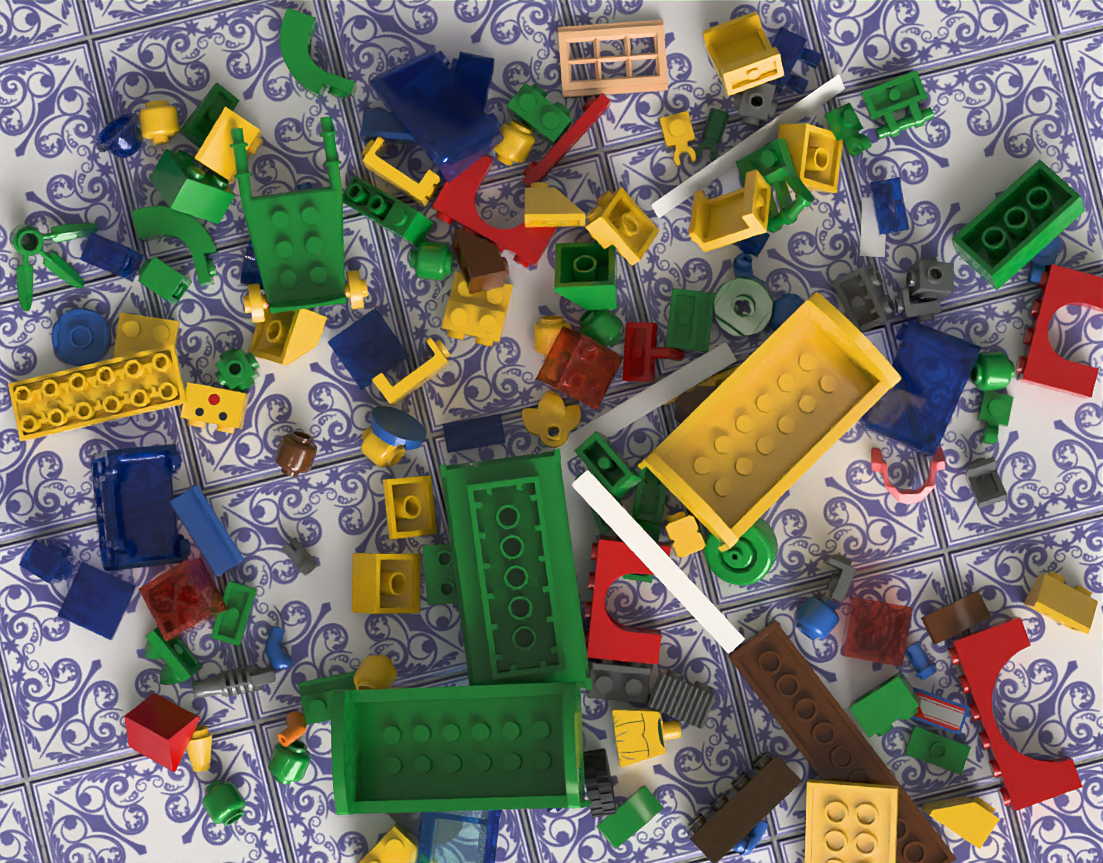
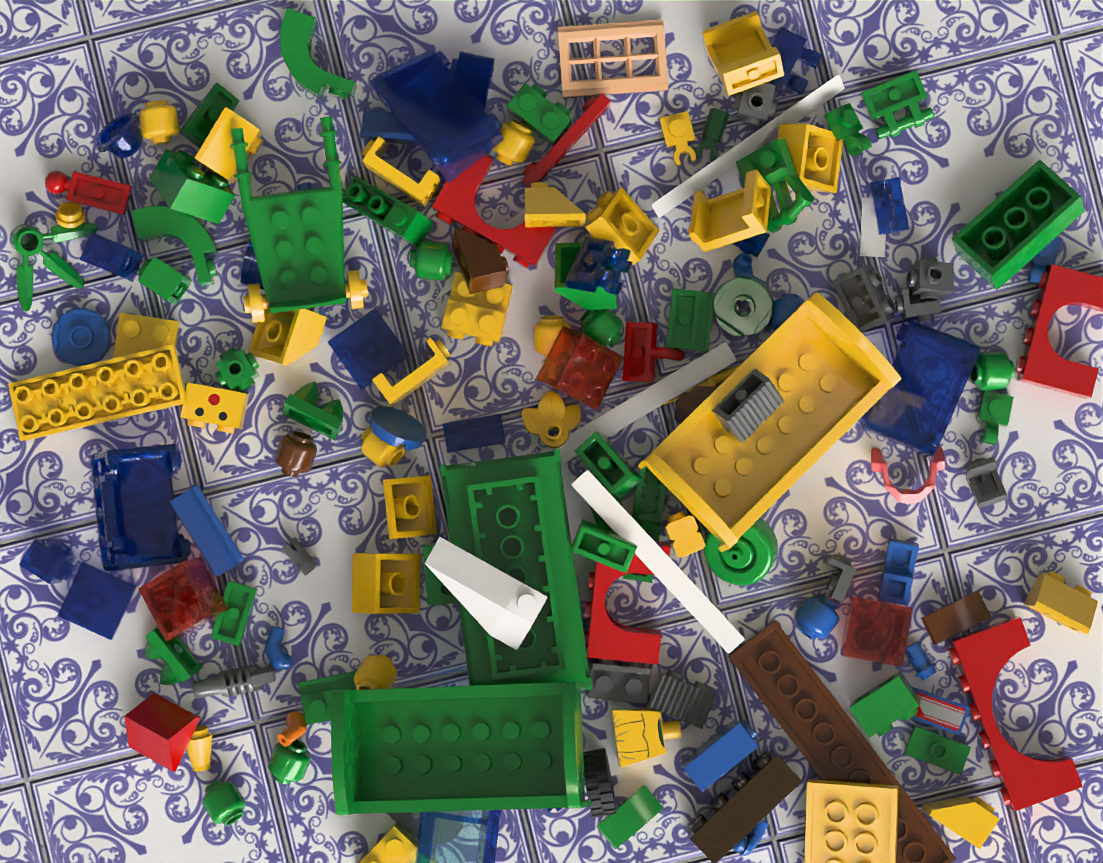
(70, 215): none -> yellow plate
(90, 191): none -> red plate
(302, 409): none -> green tile
(491, 596): none -> white wedge
(591, 264): none -> clear blue plate
(603, 546): none -> green slope
(720, 753): none -> blue brick
(748, 405): none -> dark grey brick
(898, 571): none -> blue slope

